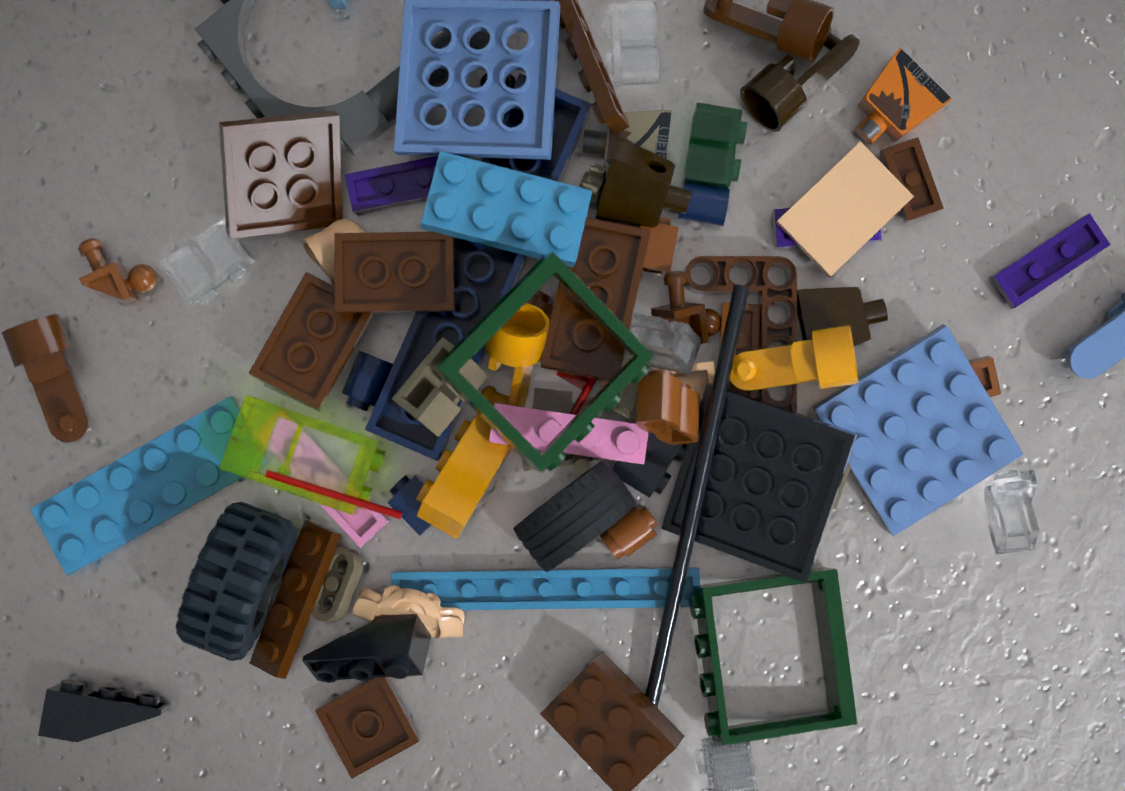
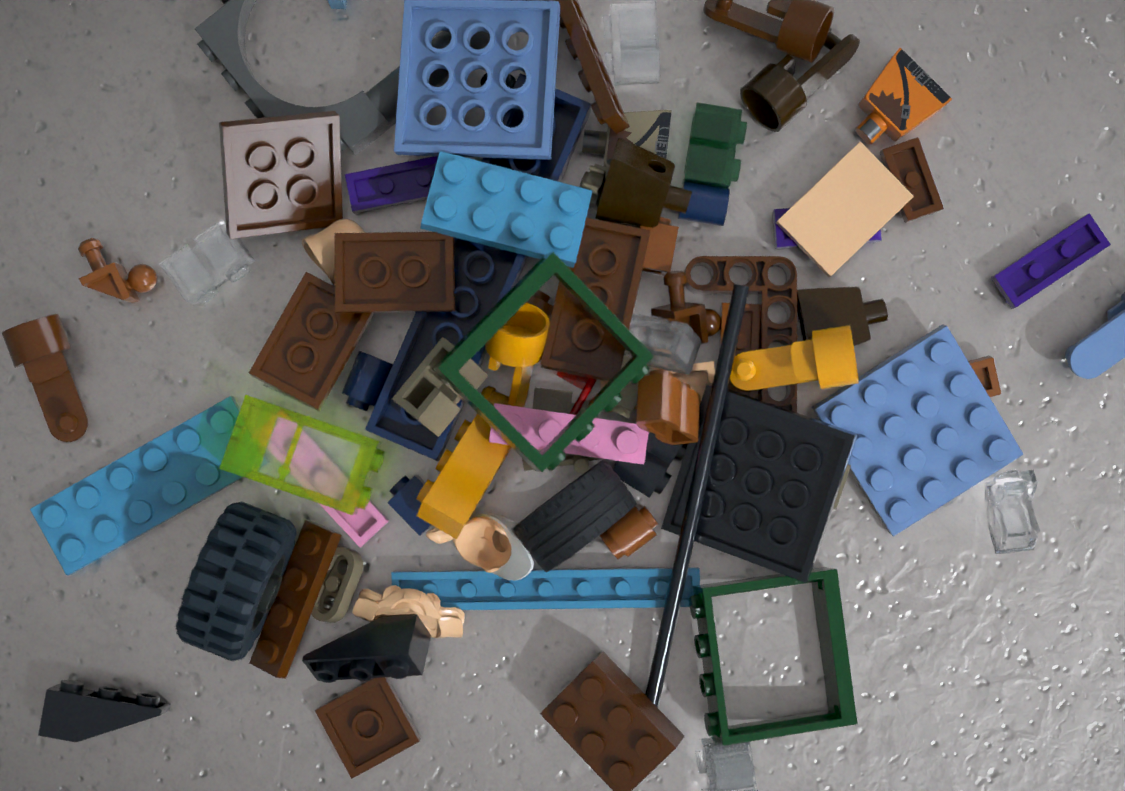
(333, 494): red axle -> none
(490, 544): none -> light nougat hair

